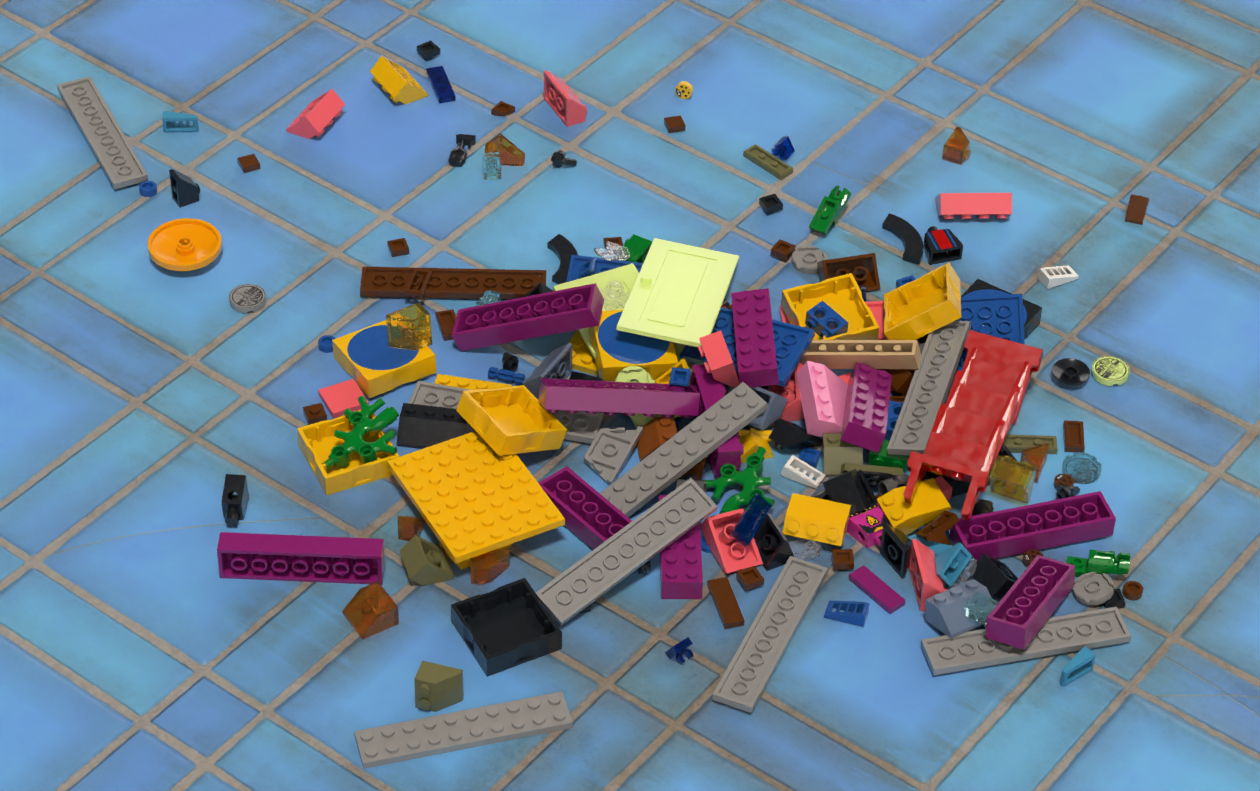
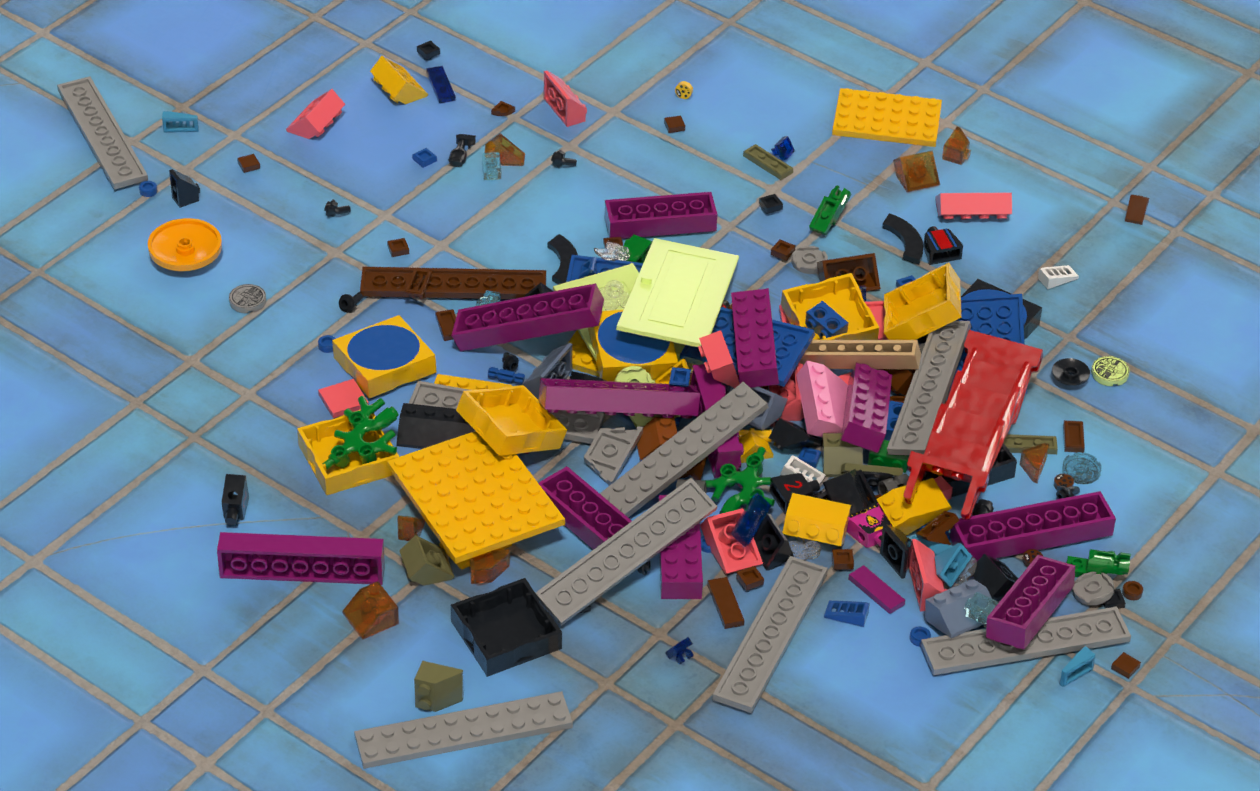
(314, 413): reddish brown plate -> none
(332, 208): none -> black plate
(348, 303): none -> black plate
(409, 328): clear yellow slope -> none
(424, 157): none -> blue tile
(661, 215): none -> magenta brick
(783, 487): none -> black torso
(887, 117): none -> yellow plate
(917, 171): none -> clear orange slope
(919, 633): none -> blue tile
(1012, 478): clear yellow slope -> none
(1126, 665): none -> reddish brown tile

